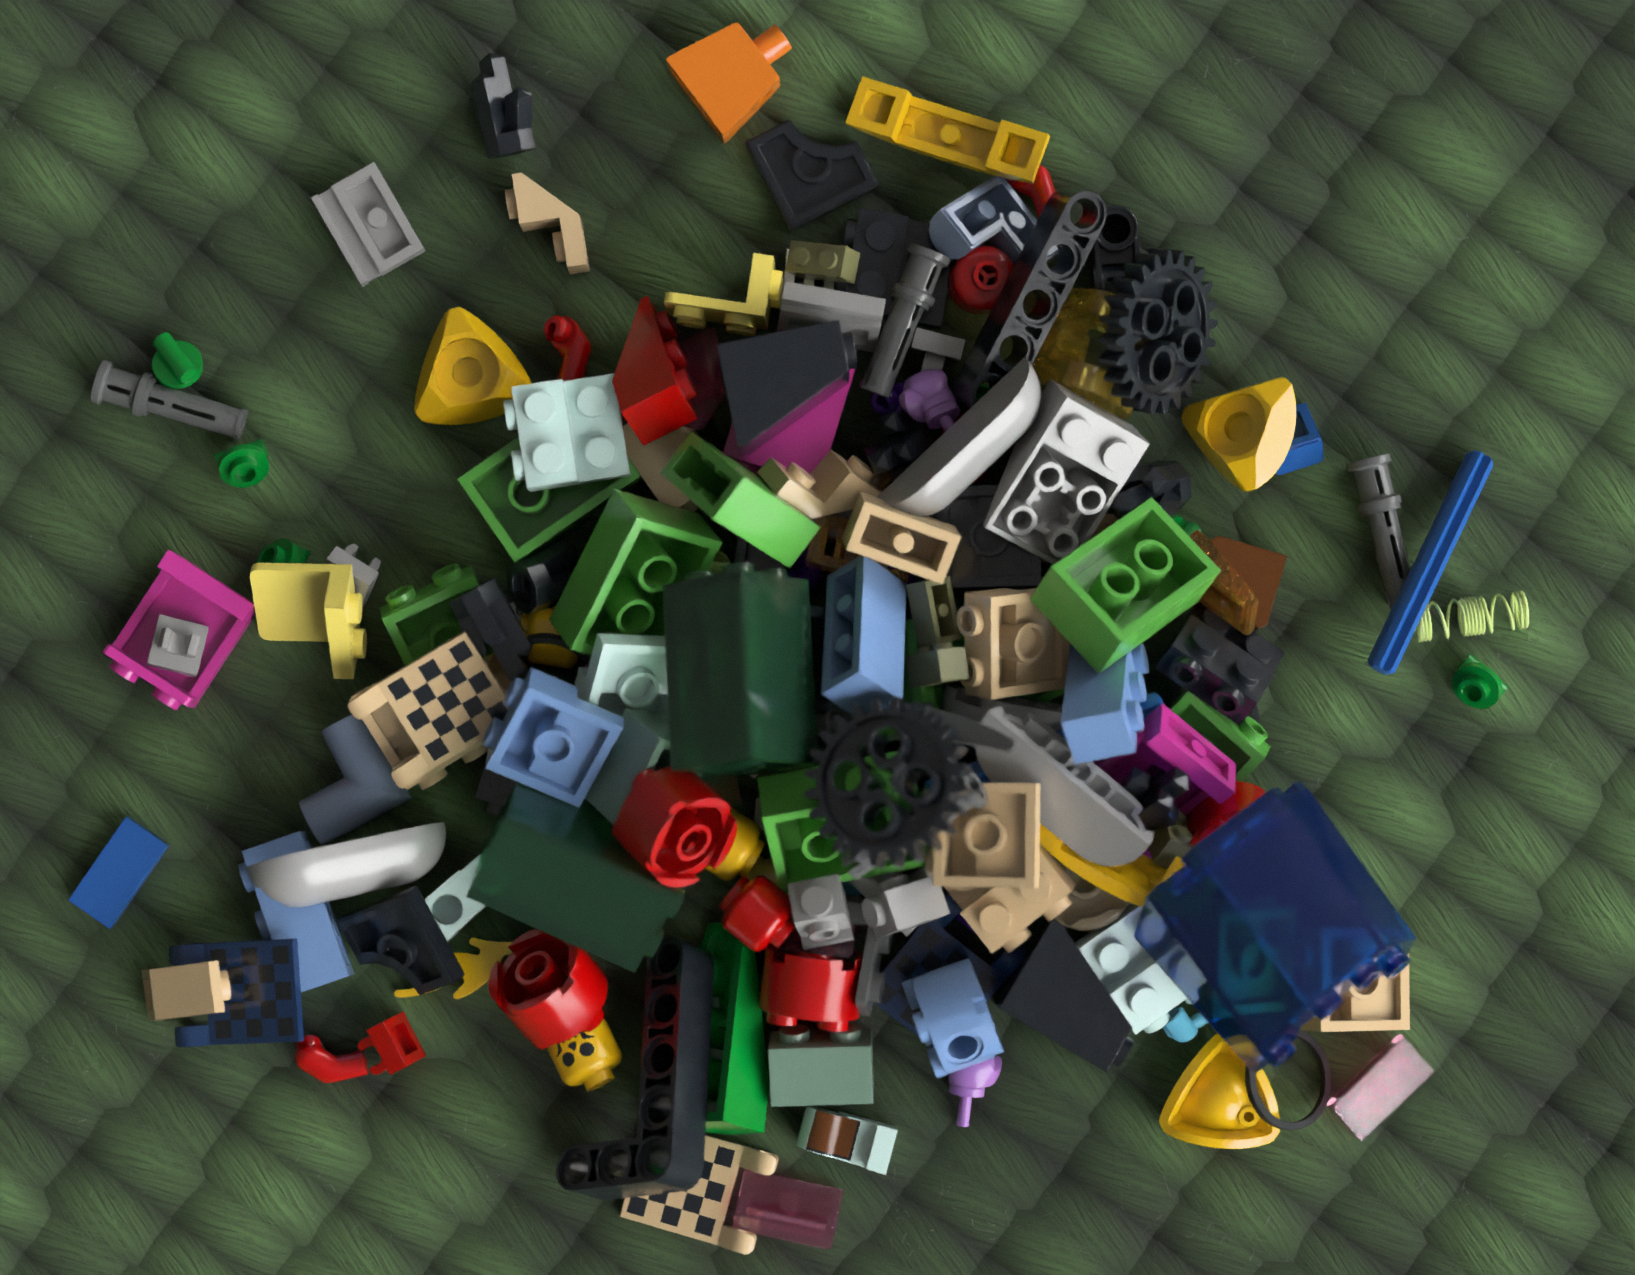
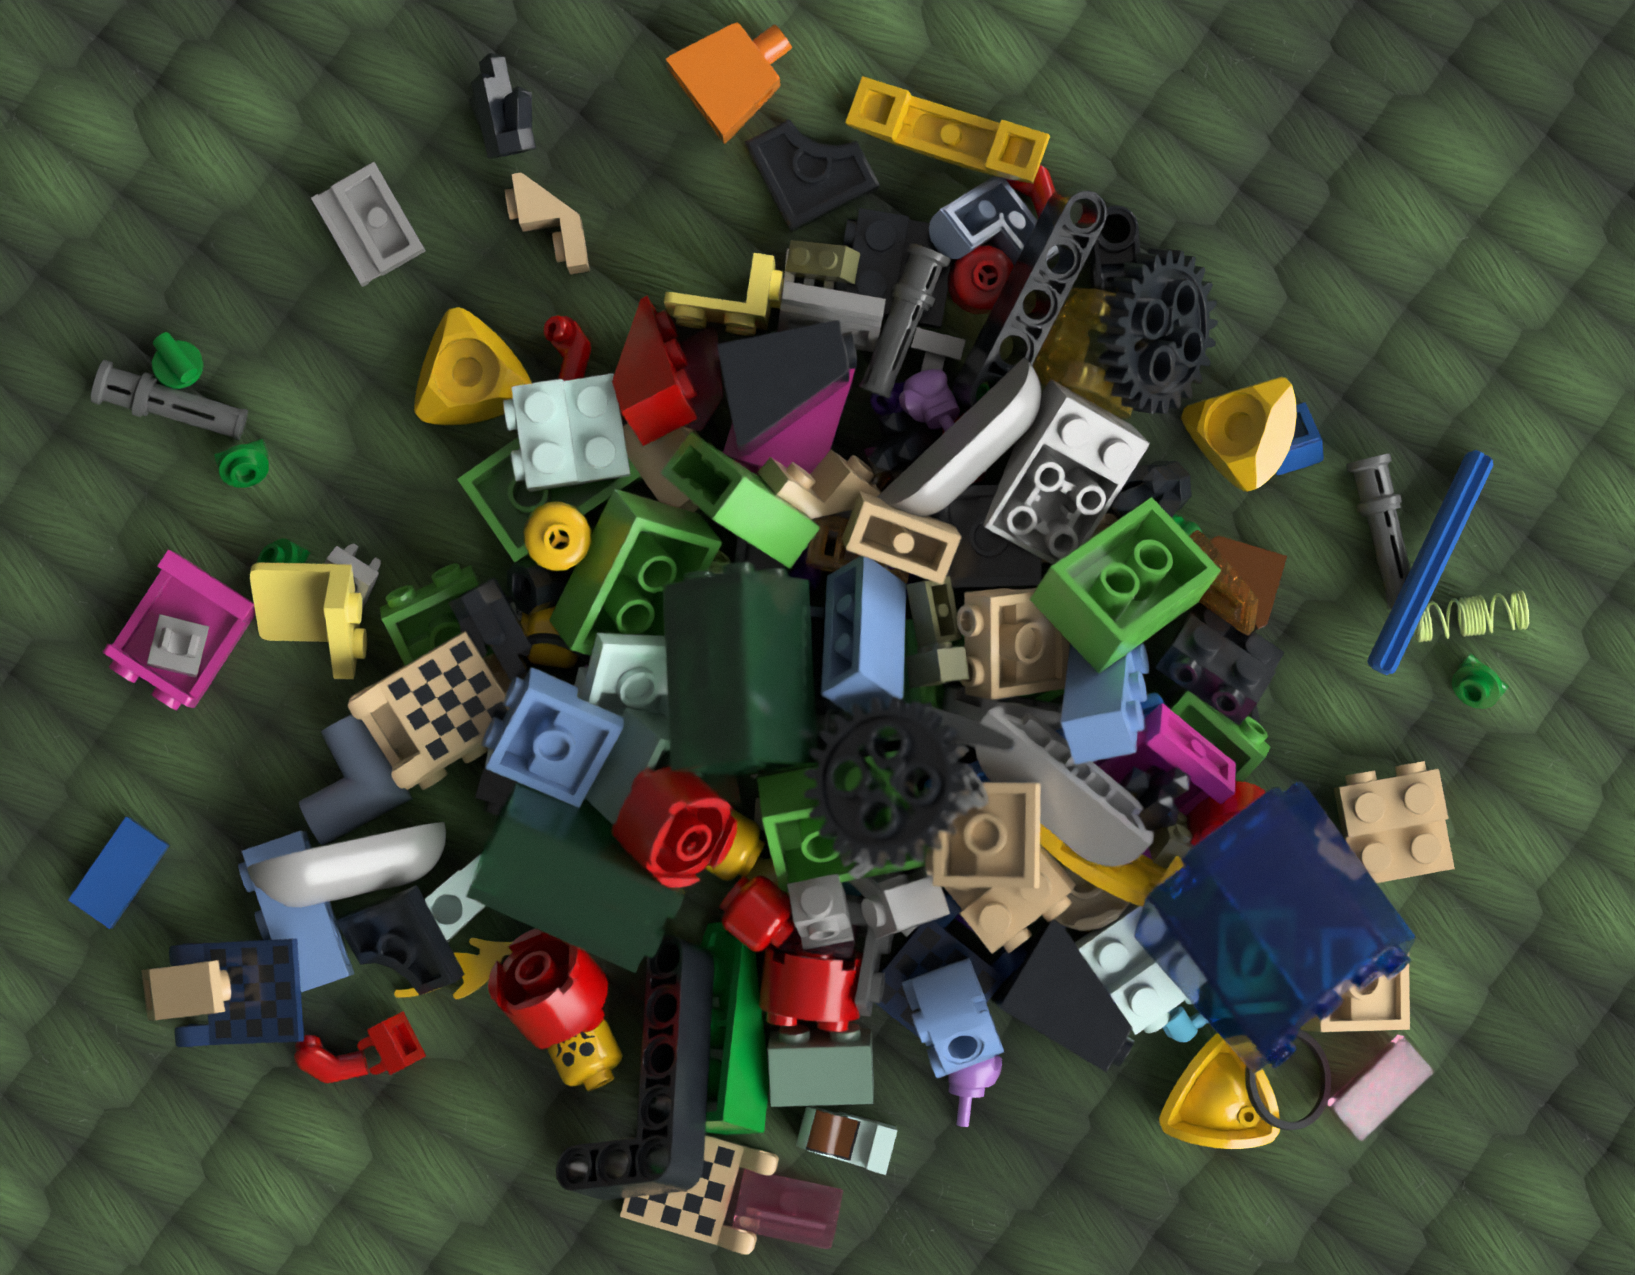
(549, 519): none -> yellow head
(1396, 822): none -> tan plate

